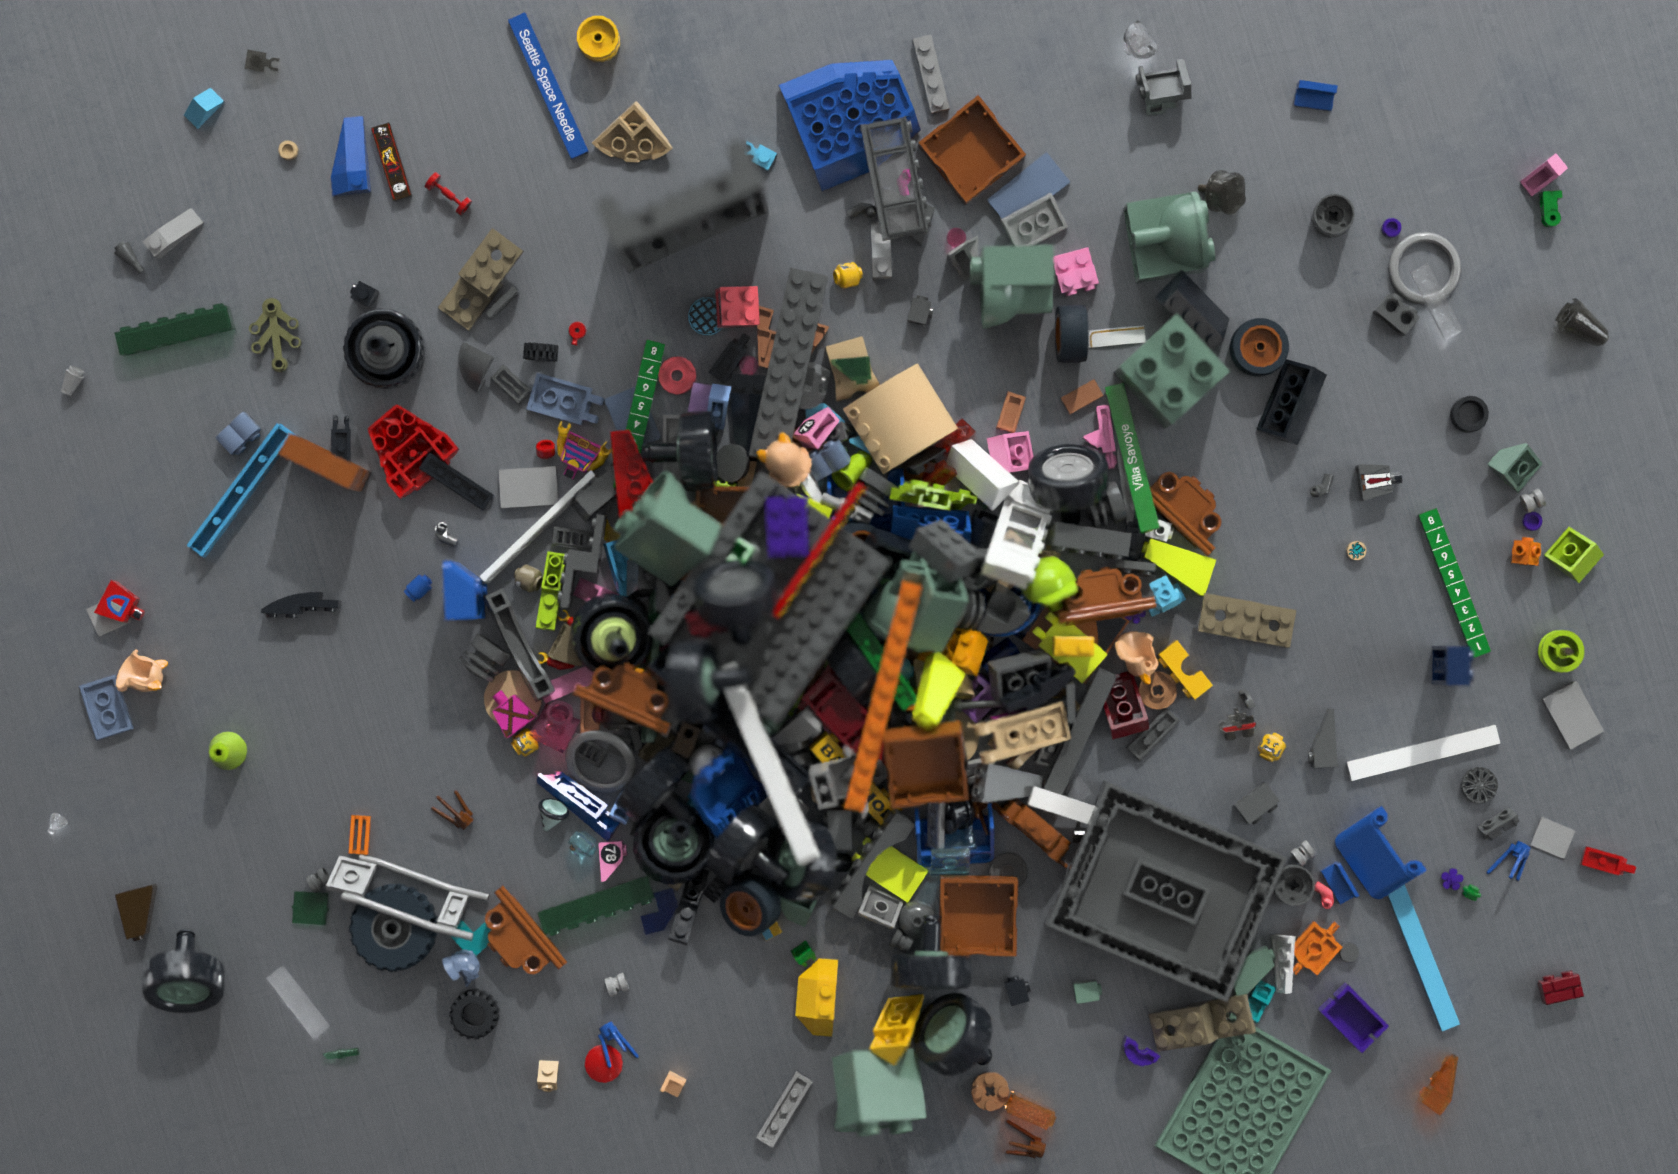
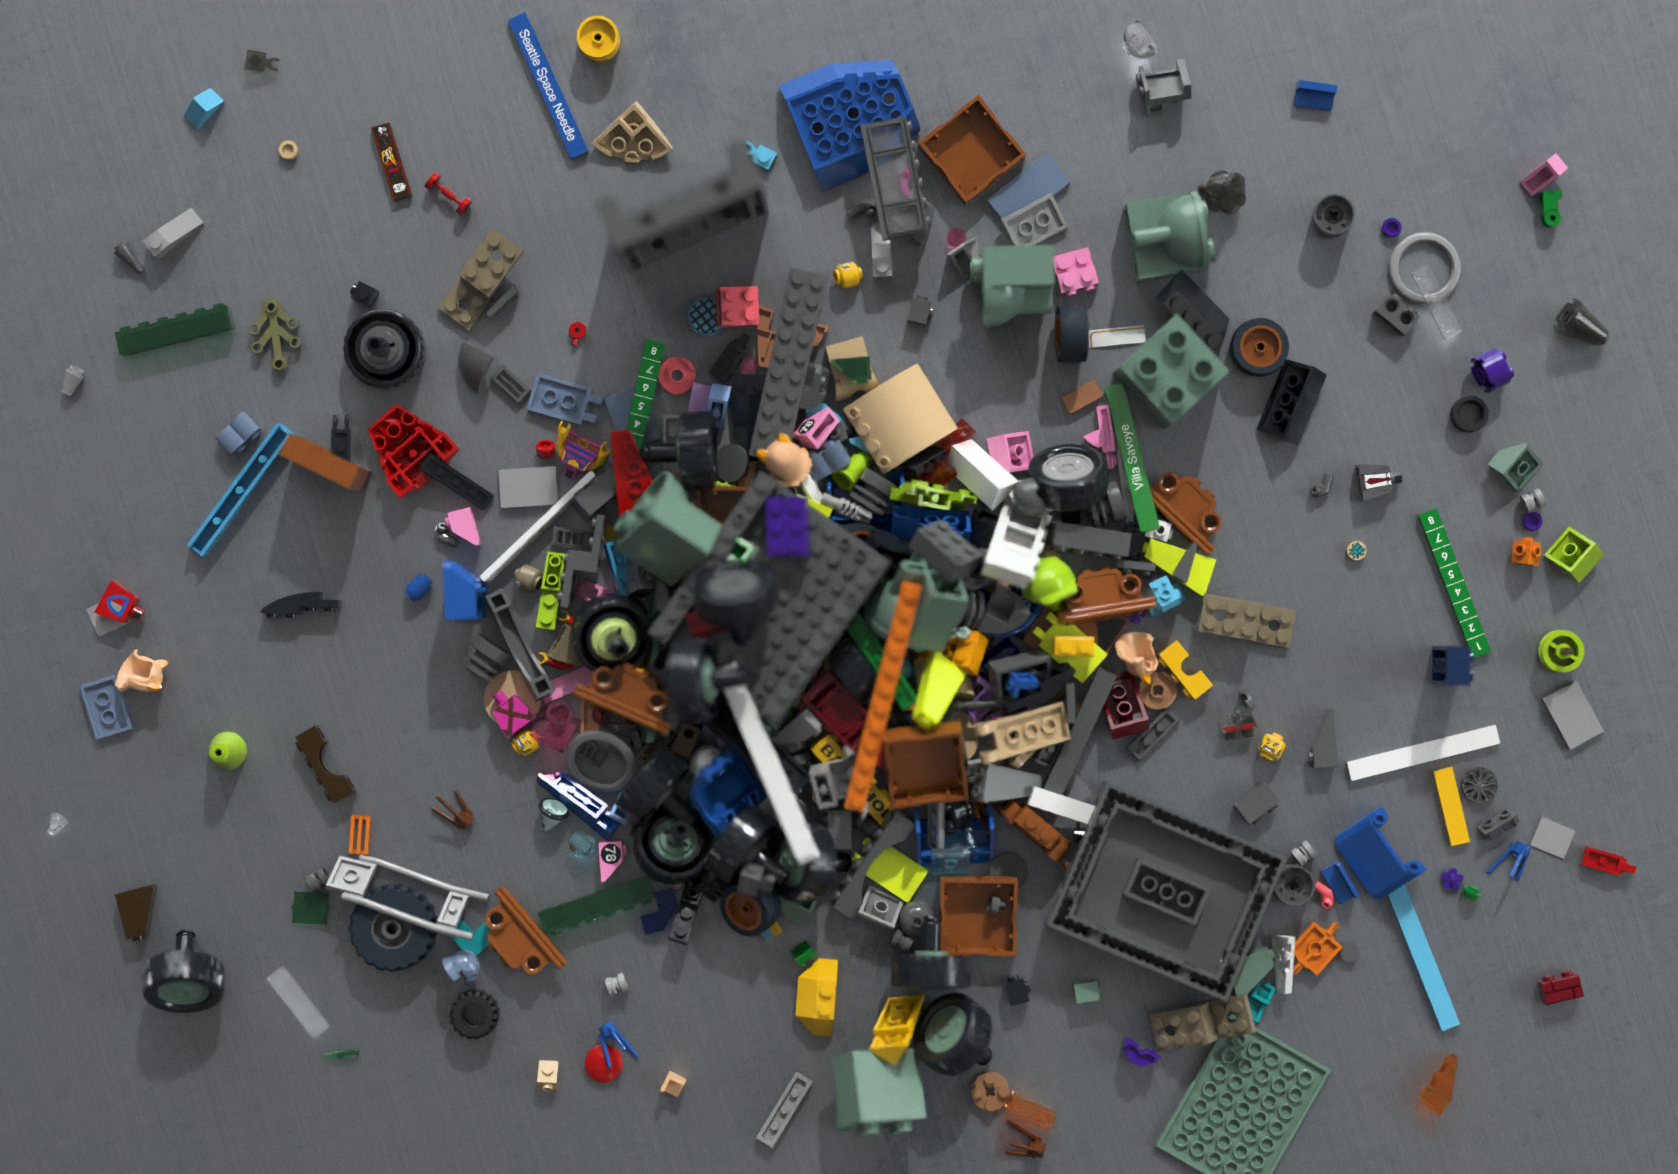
(312, 743): none -> dark brown arch
(351, 166): blue wedge -> none
(464, 525): none -> bright pink slope
(540, 352): black tyre -> none
(752, 879): none -> flat silver brick
(819, 550): red tile -> none
(879, 772): dark grey bracket -> none
(931, 74): light grey plate -> none
(960, 632): none -> light aqua piece
(993, 905): none -> dark grey tile
(1010, 412): nougat tile -> none
(1020, 680): none -> blue bracket
(1026, 498): none -> dark grey cylinder
(1184, 566): none -> dark grey slope
(1353, 1017): dark purple piece -> none
(1451, 806): none -> yellow tile
(1491, 370): none -> dark purple brick

